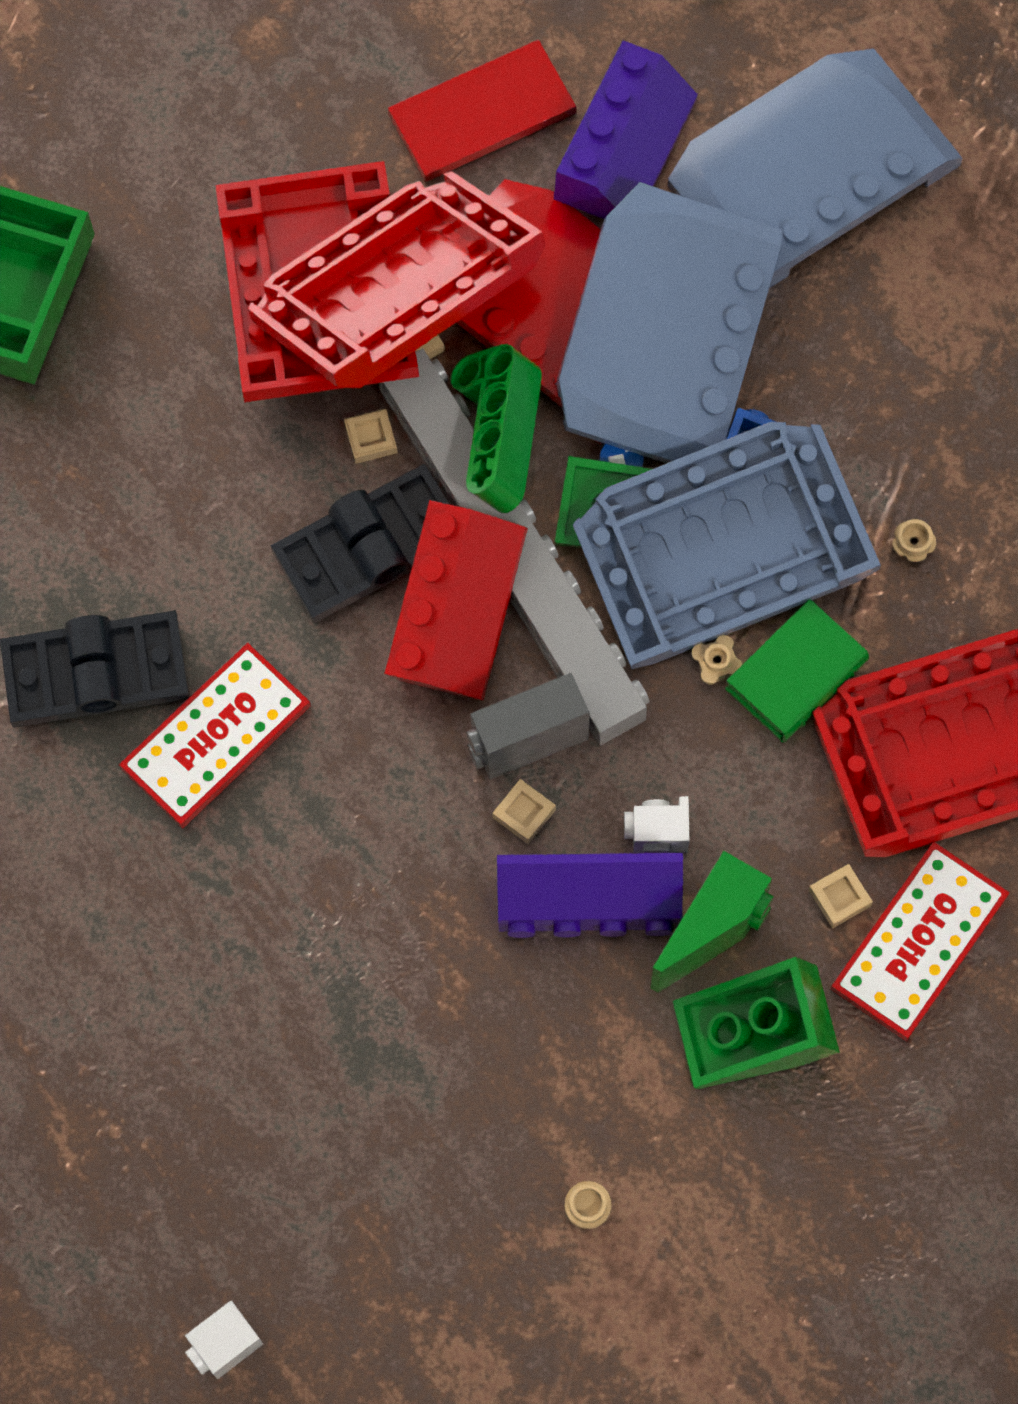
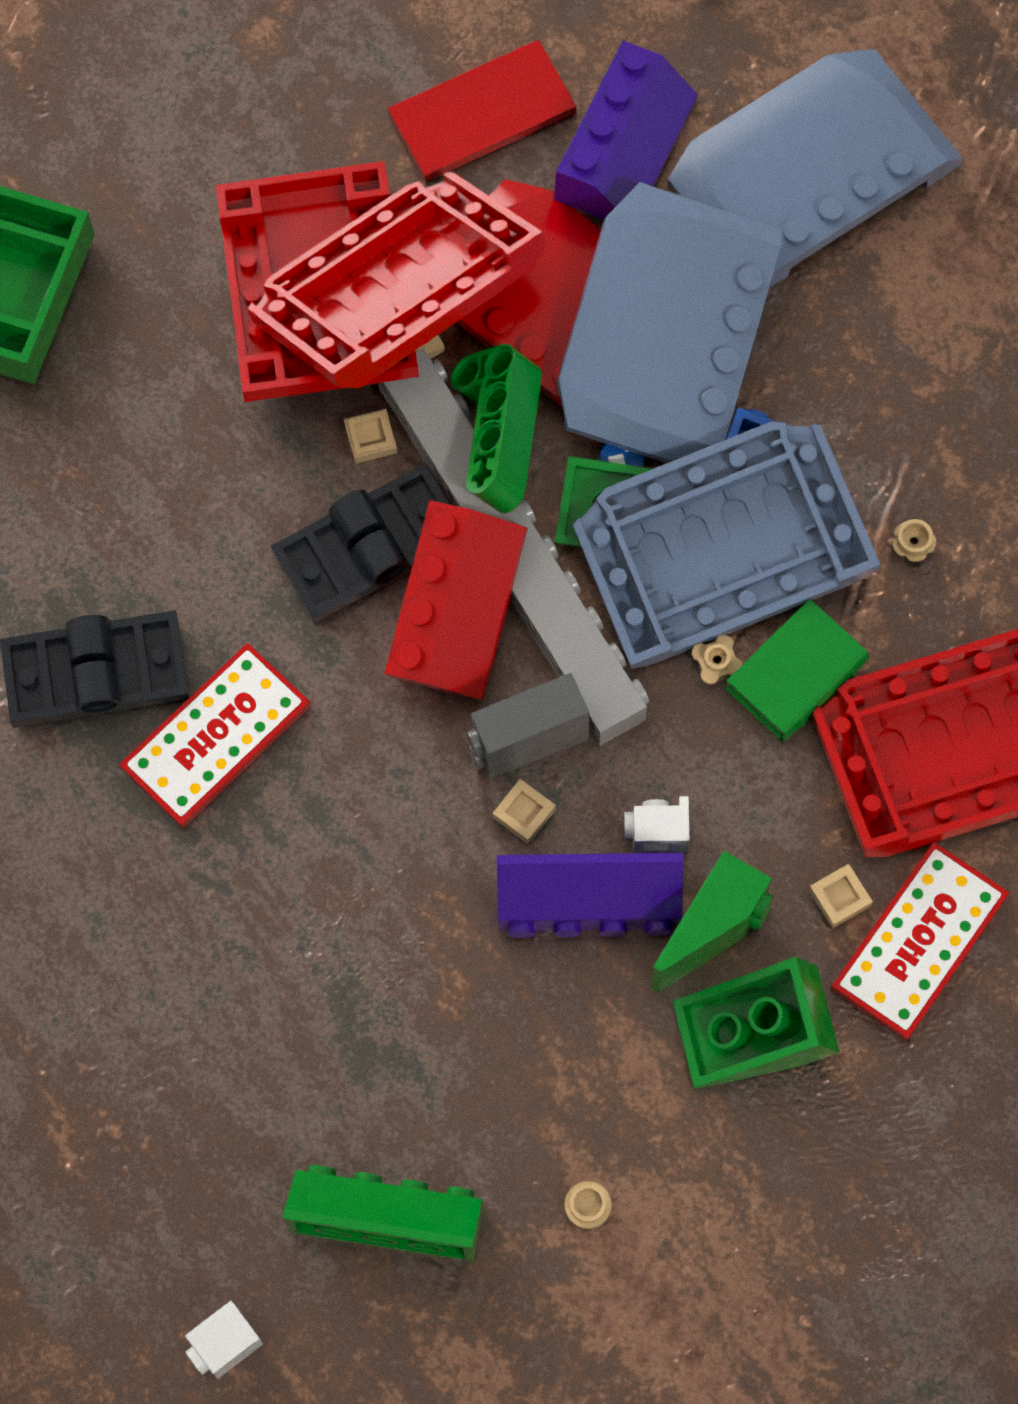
(384, 1214): none -> green slope

